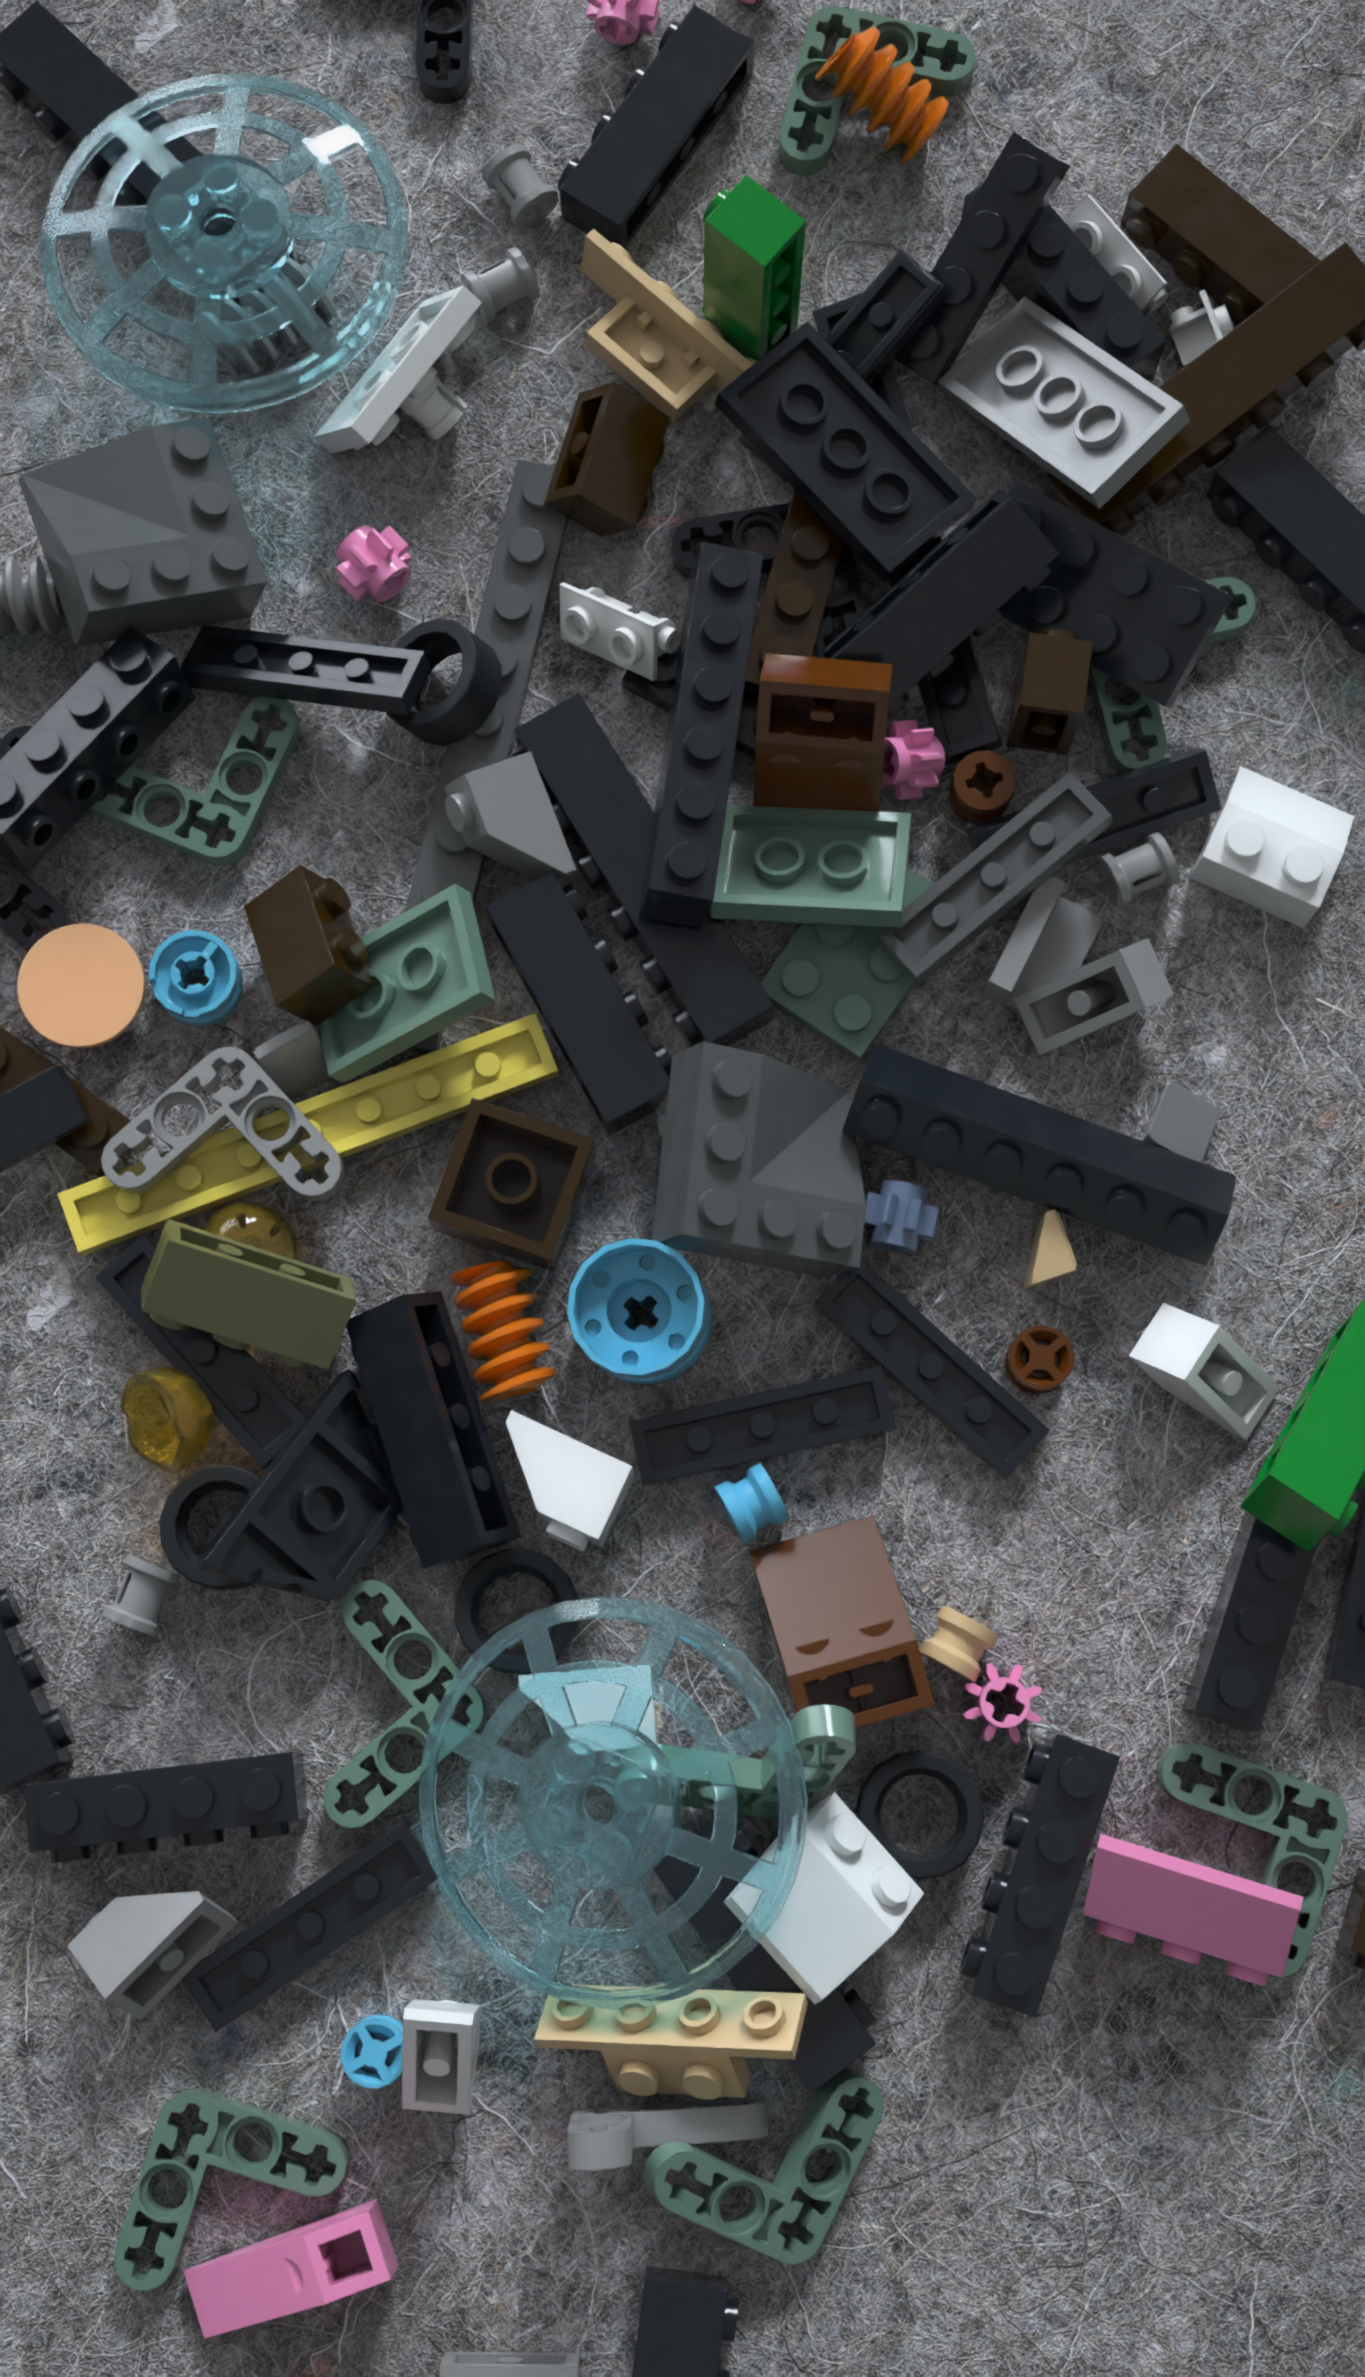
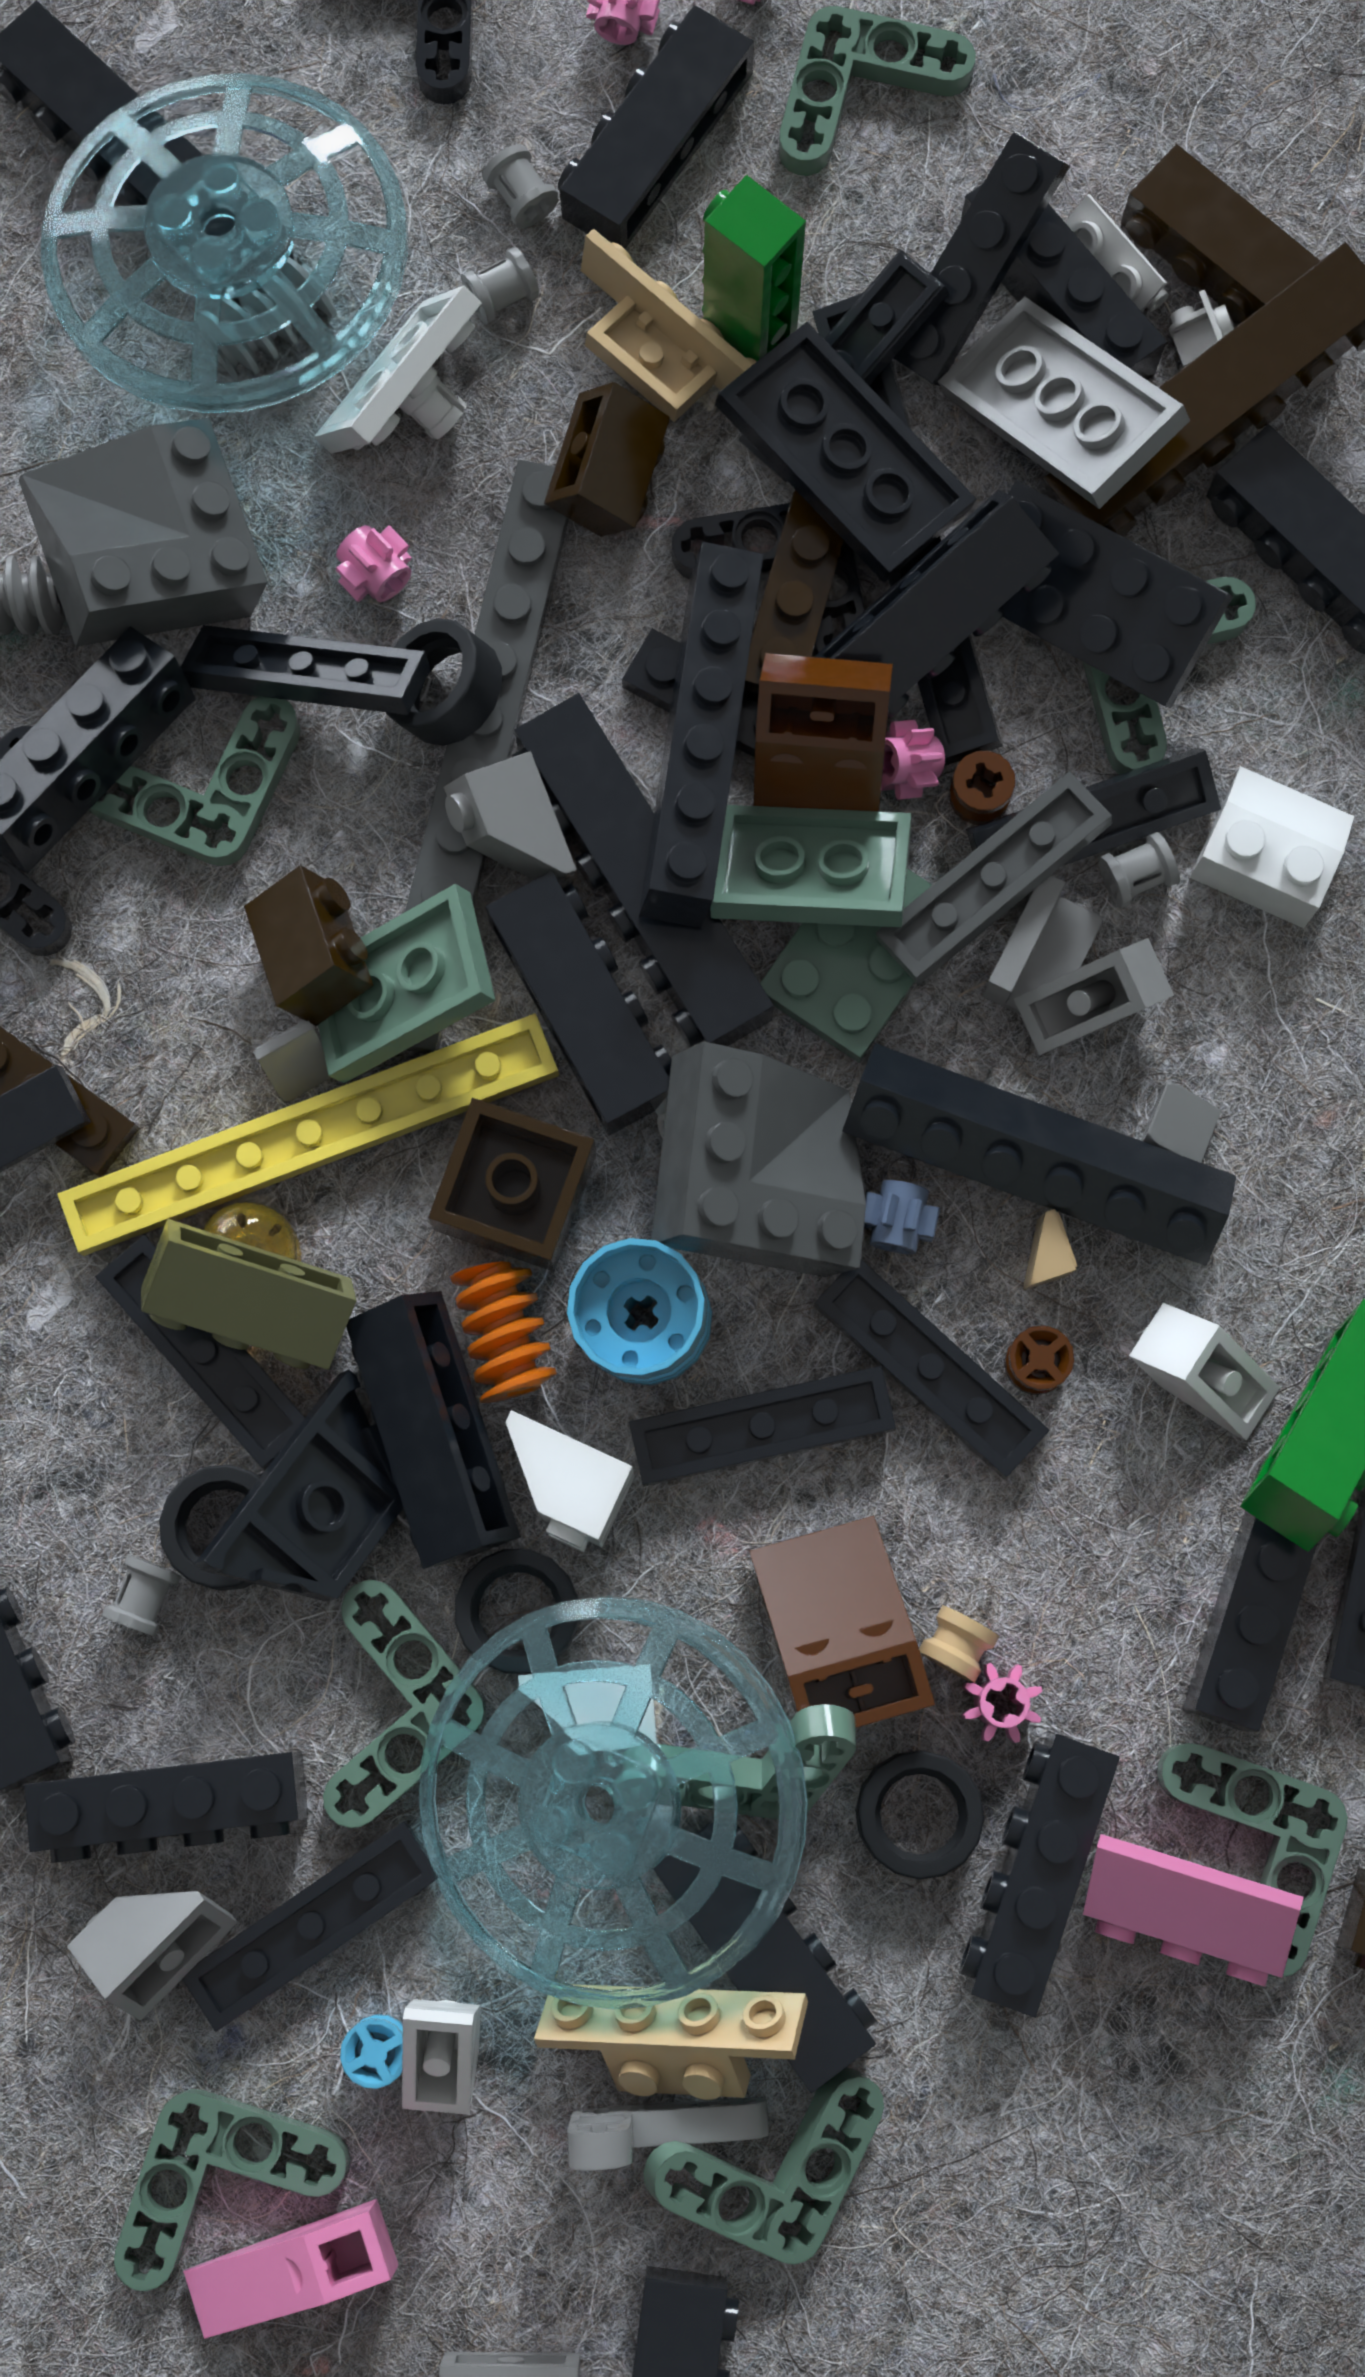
(81, 986): light nougat piece -> none
(167, 1417): clear yellow helmet -> none
(197, 1003): medium azure wheel -> none
(241, 1110): light grey beam -> none
(613, 630): white hinge -> none
(752, 1503): medium azure wheel -> none
(841, 1904): white slope -> none
(885, 92): orange piece -> none
(1049, 692): dark brown brick -> none

